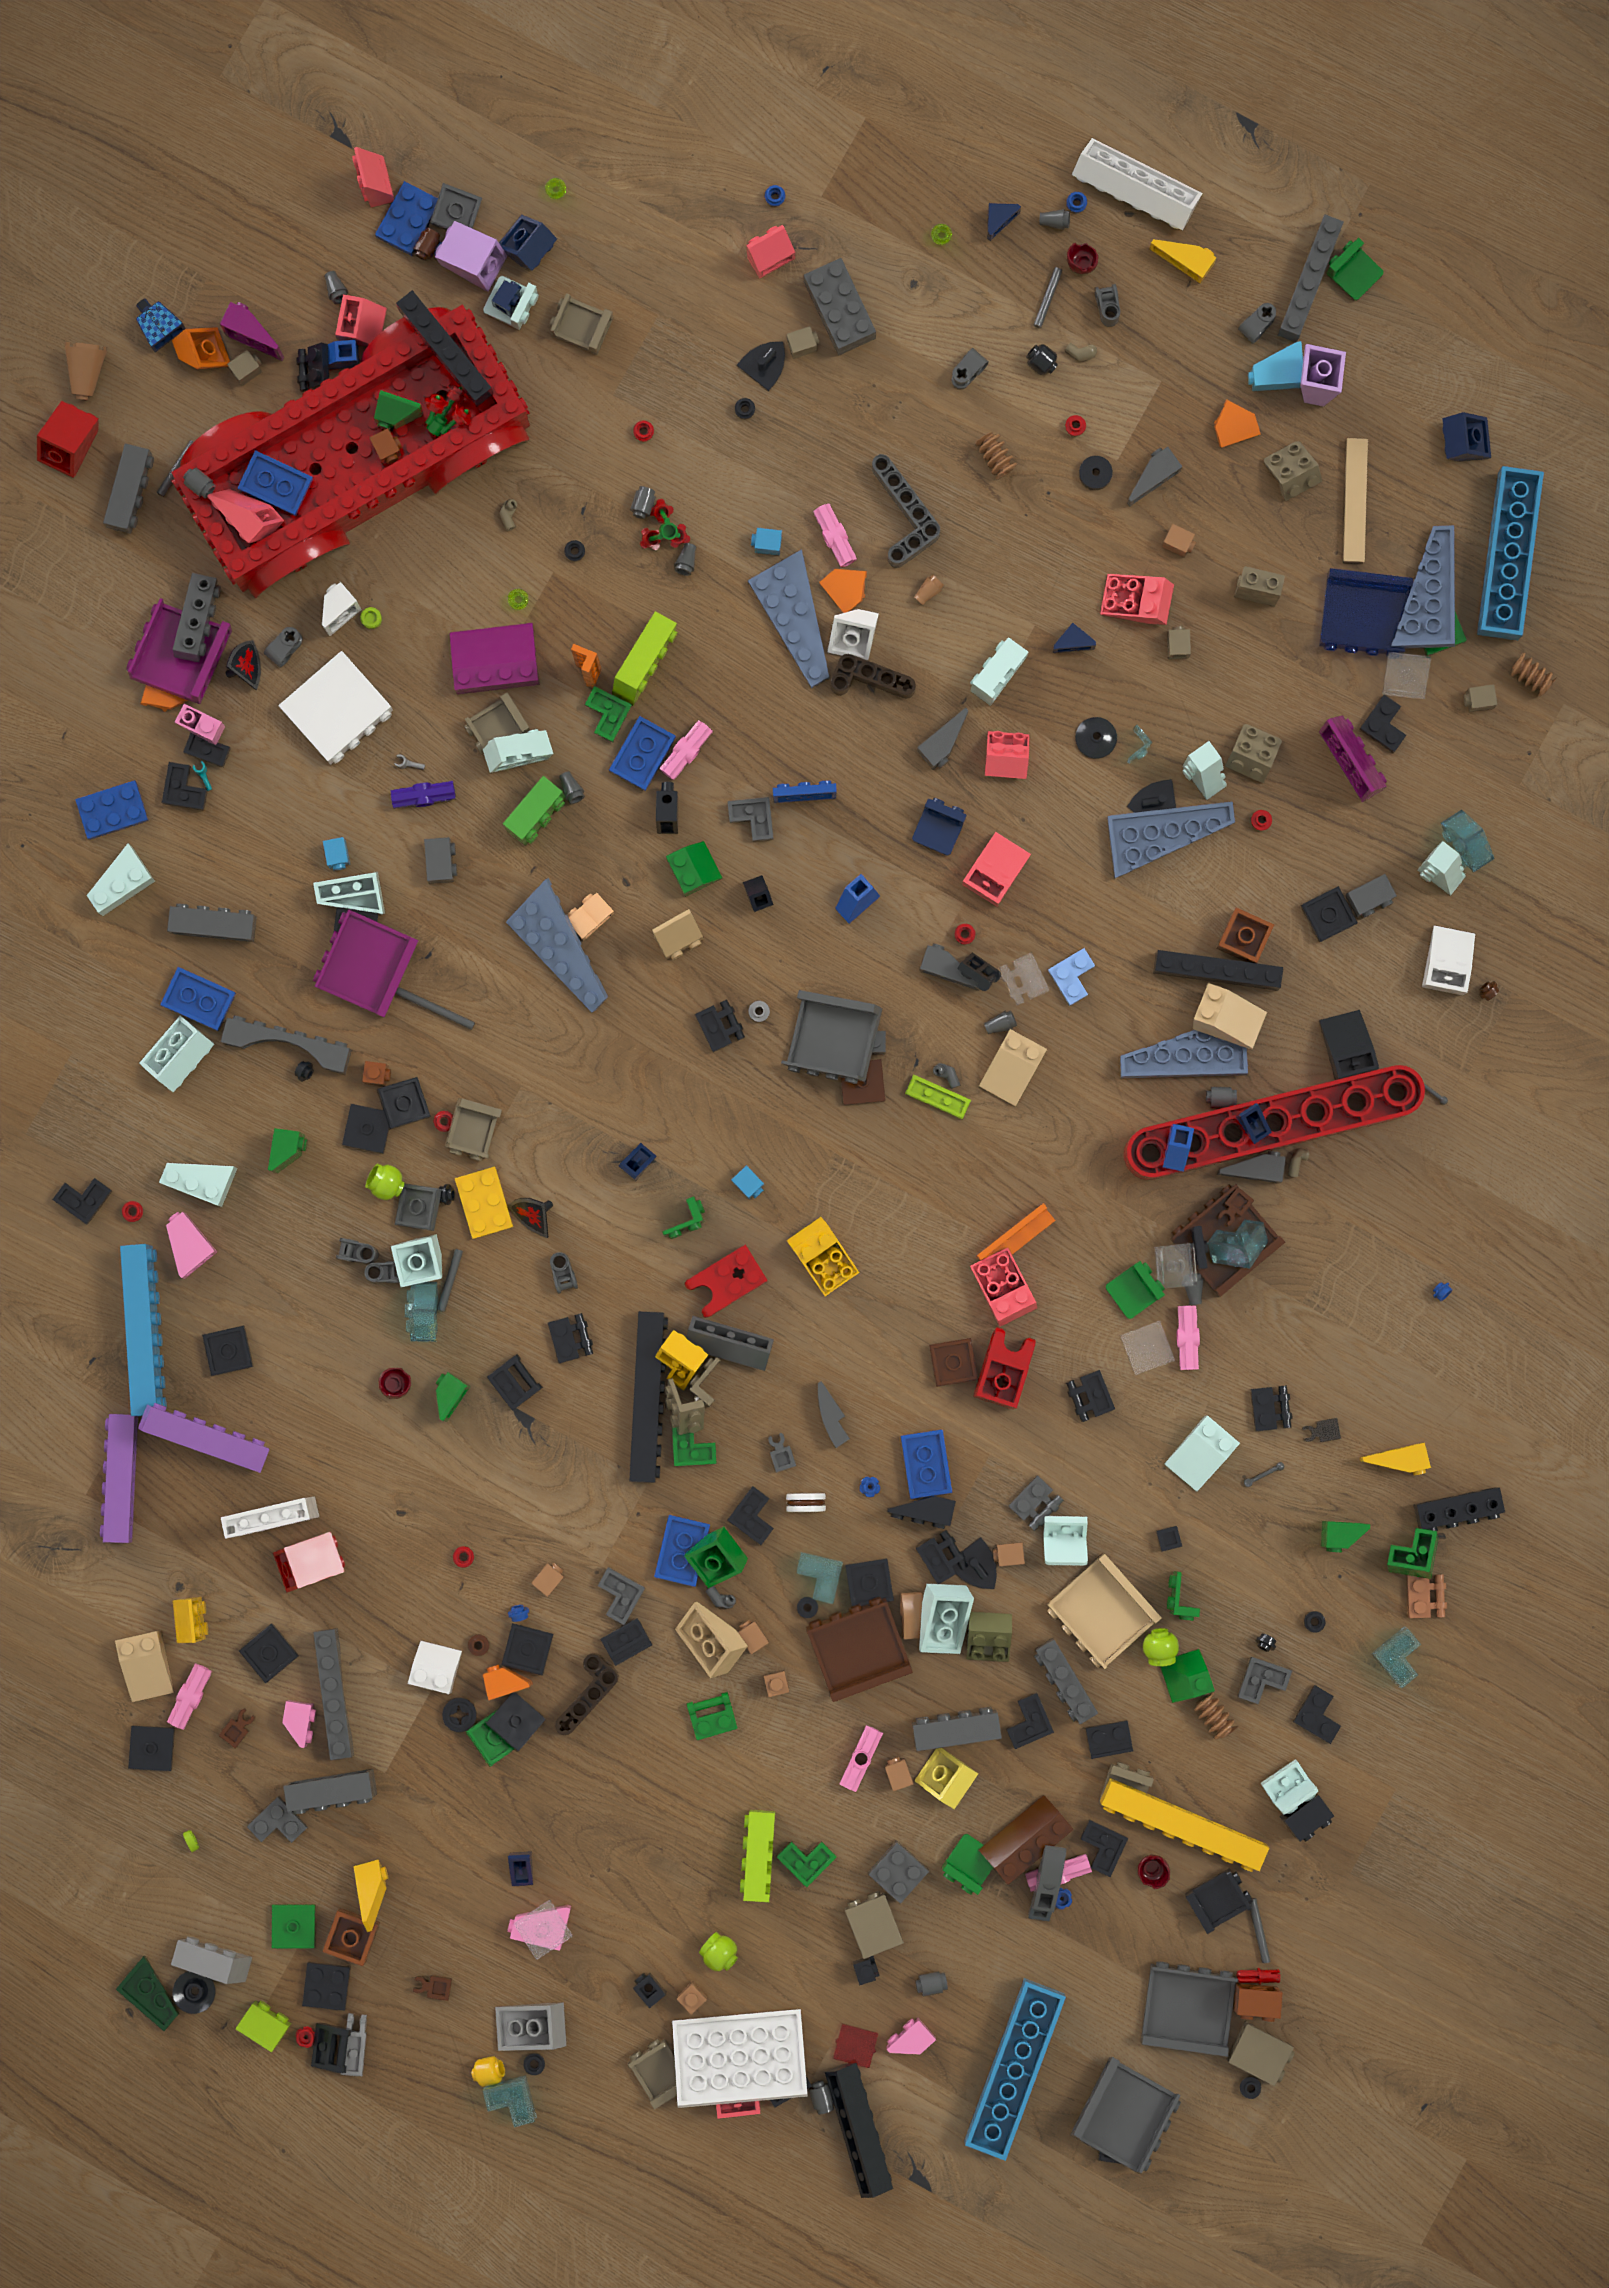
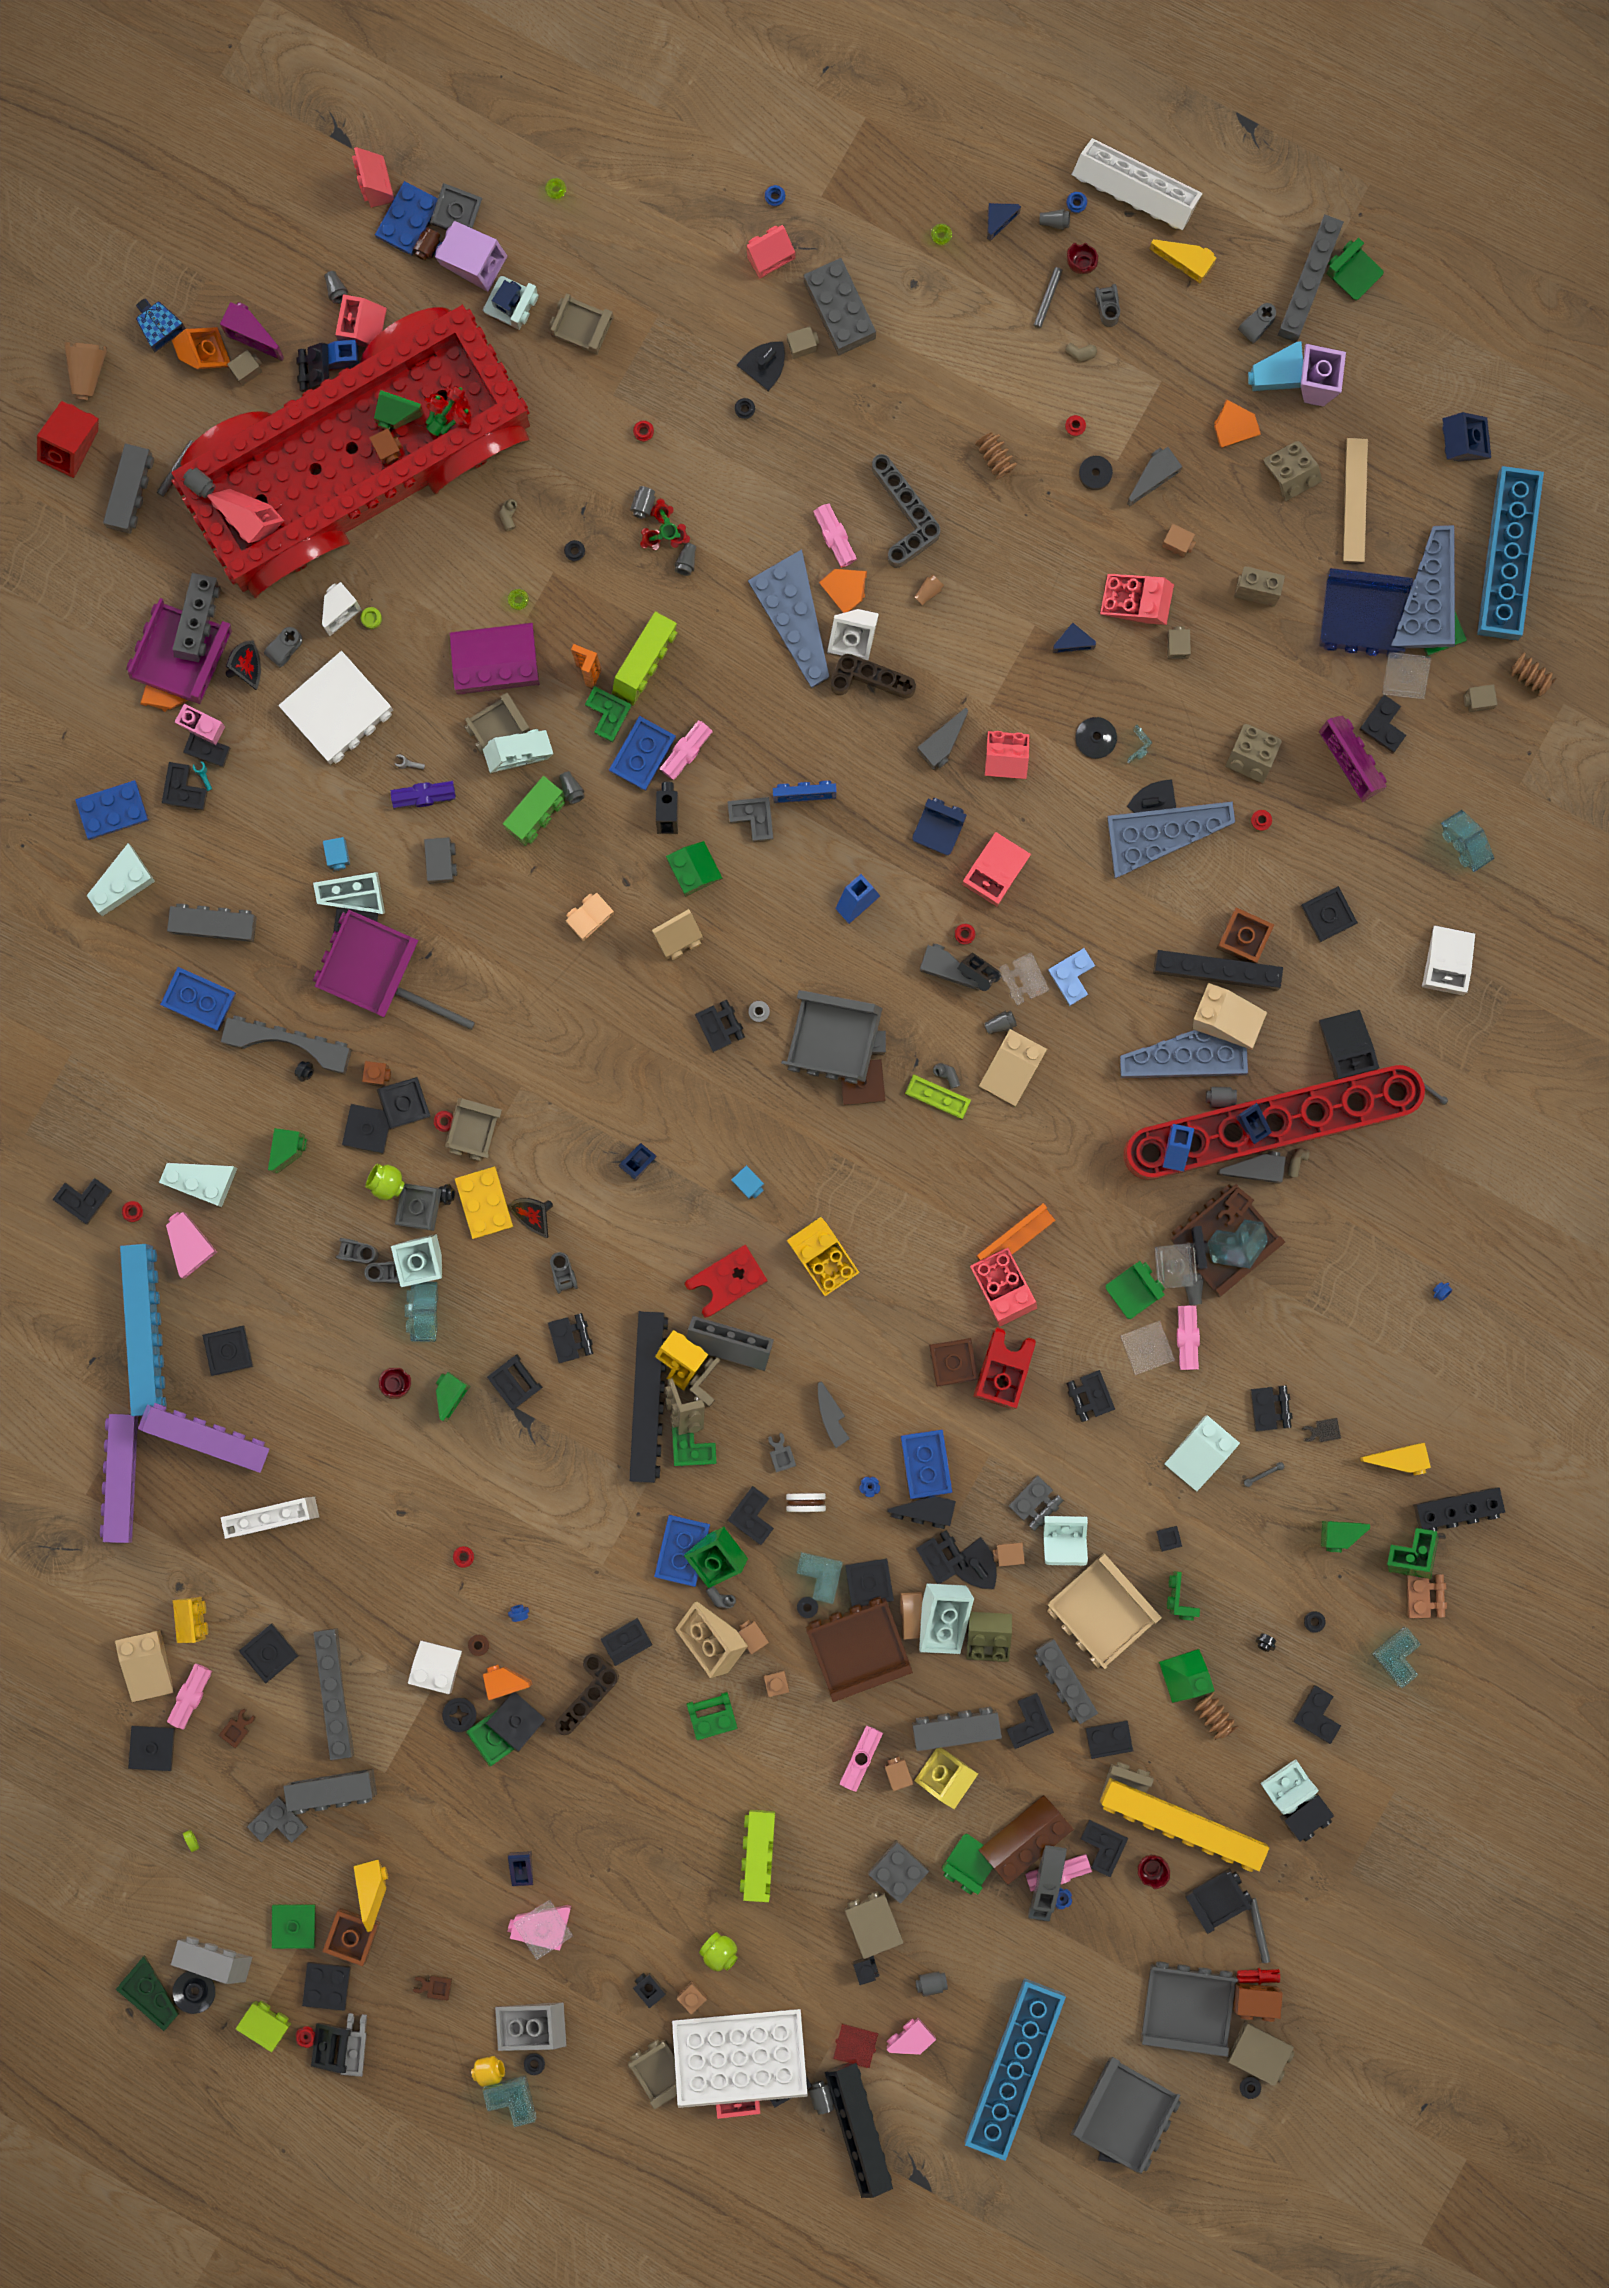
(176, 1053): light aqua slope -> none
(275, 483): blue plate -> none
(298, 1719): bright pink slope -> none
(309, 1561): slope -> none
(444, 348): black brick -> none
(449, 1280): dark grey bar -> none
(527, 242): dark blue slope -> none
(527, 1649): black plate -> none
(548, 1578): medium nougat brick -> none
(552, 937): sand blue wing -> none
(626, 1593): dark grey plate -> none
(696, 1208): green bracket -> none
(758, 893): black brick -> none
(767, 541): dark azure brick -> none
(806, 1867): green plate -> none
(970, 366): dark grey piece -> none
(998, 670): light aqua wedge -> none
(1042, 359): black head -> none
(1161, 1647): lime piece -> none
(1204, 769): light aqua wedge -> none
(1261, 1673): dark grey plate -> none
(1370, 896): dark grey brick -> none
(1443, 868): light aqua wedge -> none
(1489, 990): reddish brown plate -> none

